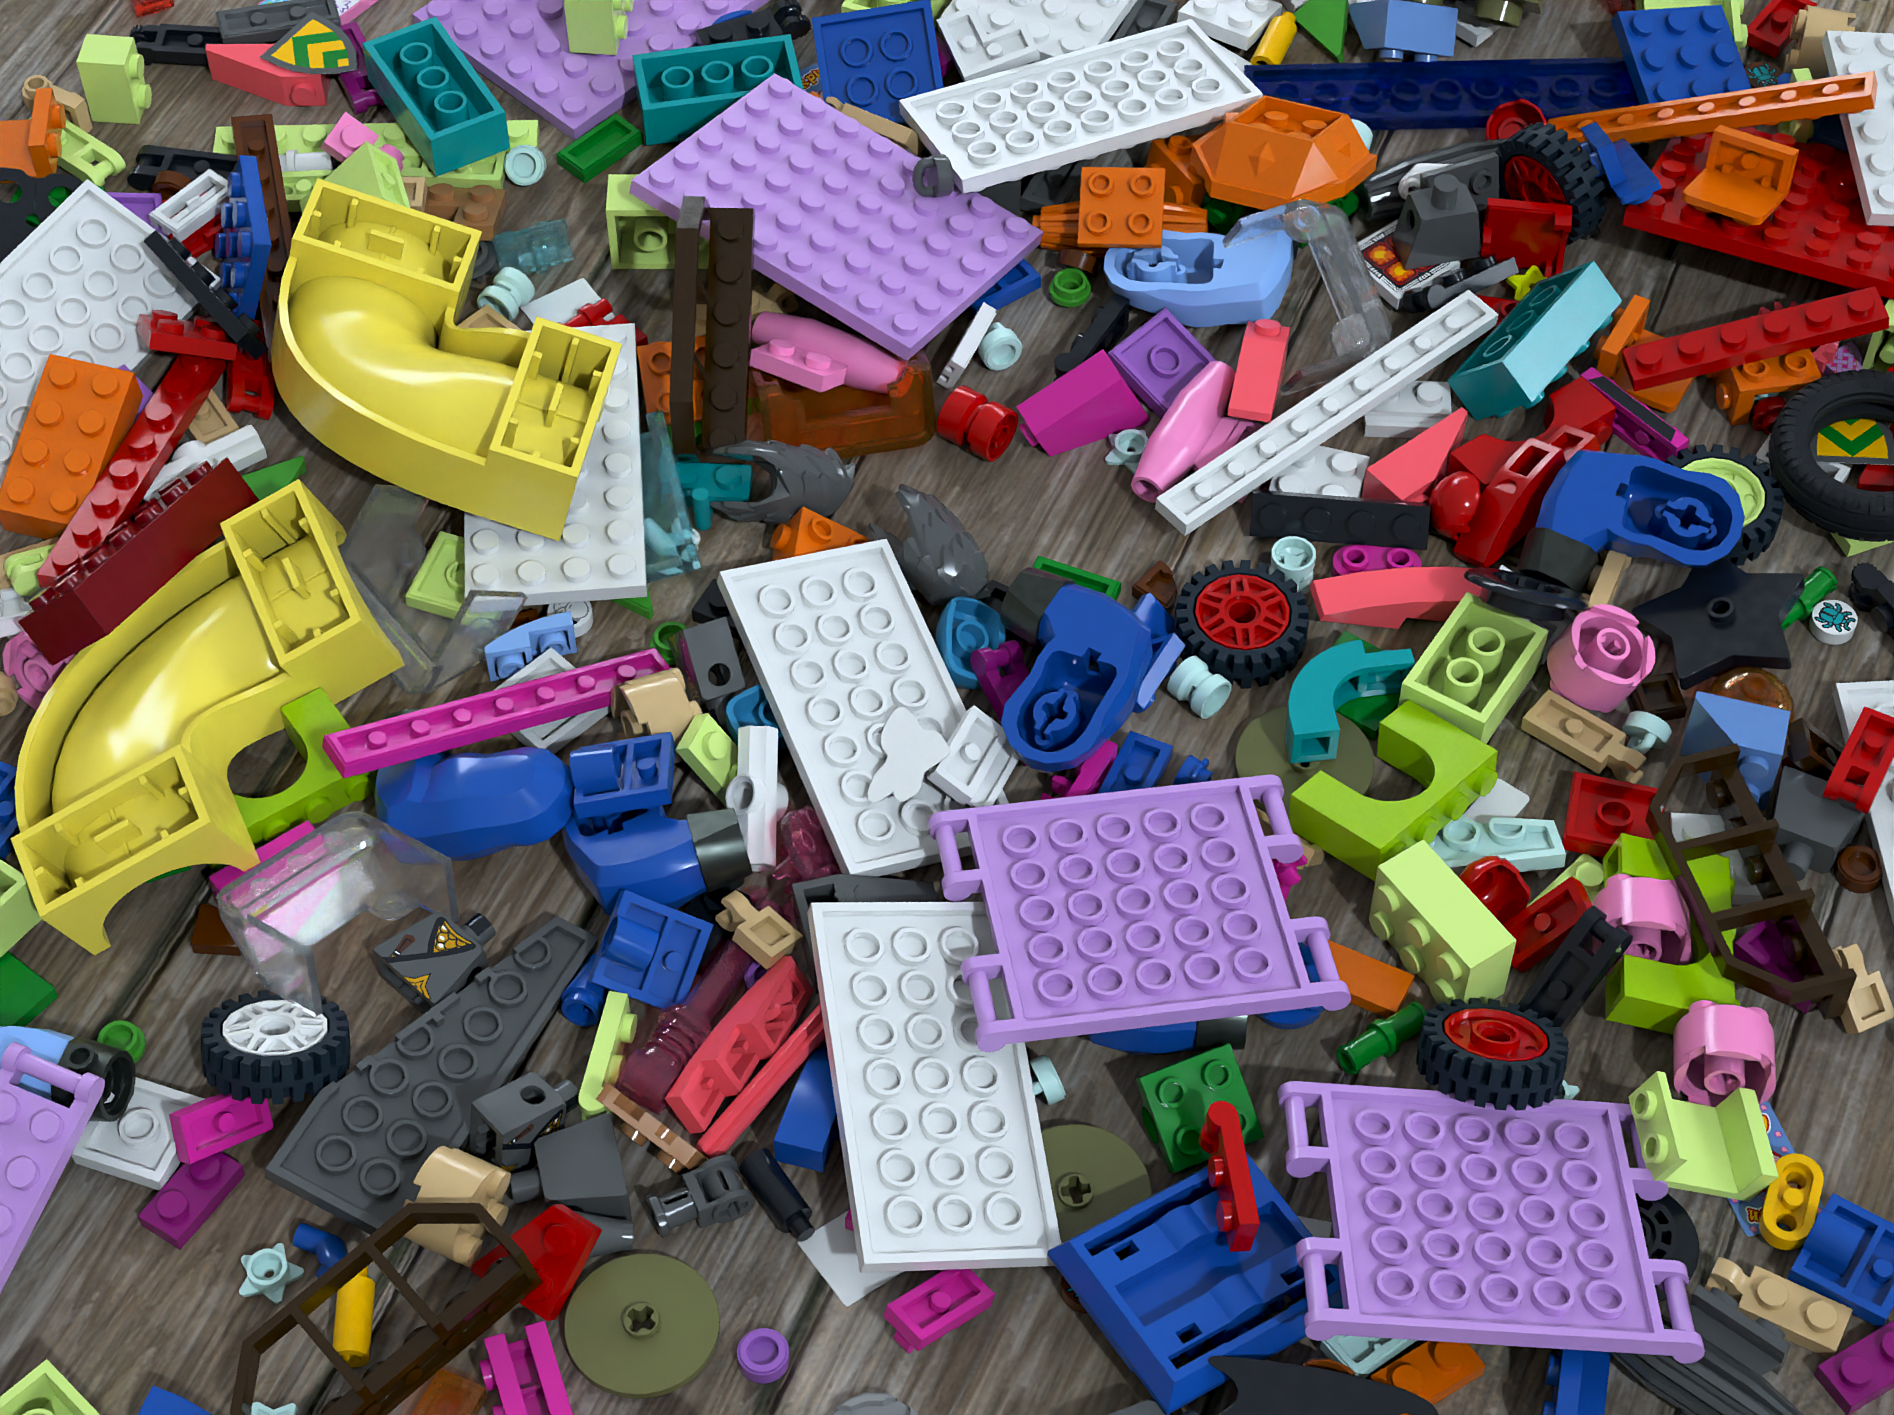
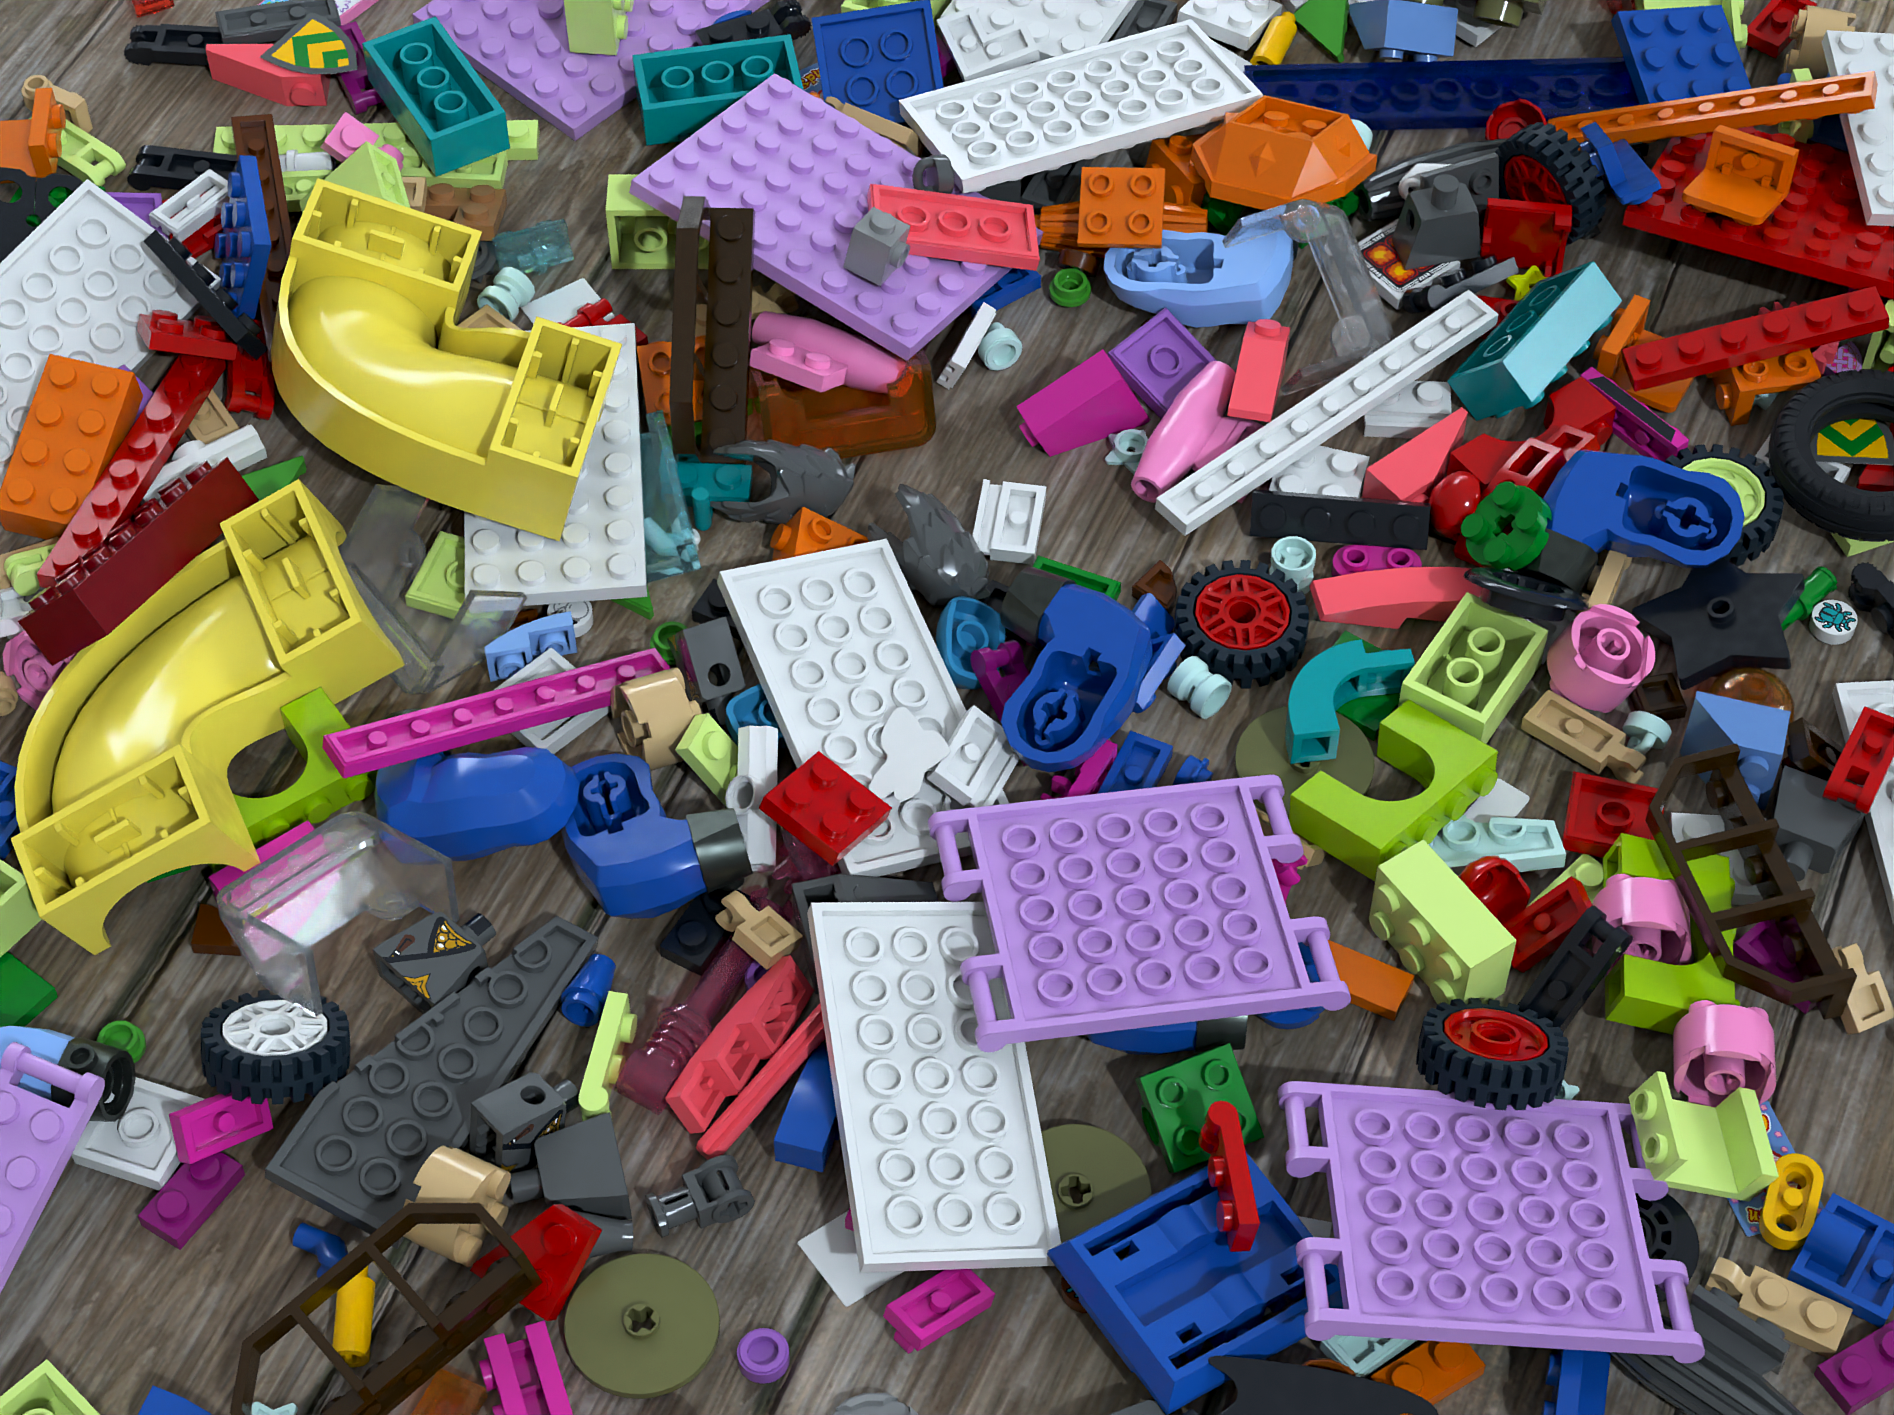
(113, 79): yellowish green brick -> none
(169, 183): reddish brown tile -> none
(262, 1262): light aqua plate -> none
(525, 165): light aqua tile -> none
(600, 148): green tile -> none
(623, 775): blue plate -> none
(642, 1127): medium nougat wing -> none
(649, 951): blue plate -> none
(777, 1194): black cylinder -> none
(825, 808): none -> red plate
(877, 246): none -> light grey brick
(962, 226): none -> coral tile
(972, 420): red wheel -> none
(1009, 521): none -> white plate
(1046, 1080): light aqua tile -> none
(1104, 332): black plate -> none
(1381, 1038): green pin -> none
(1506, 505): none -> green plate
(1762, 74): tile -> none
(1766, 412): red plate -> none
(1858, 869): reddish brown tile -> none

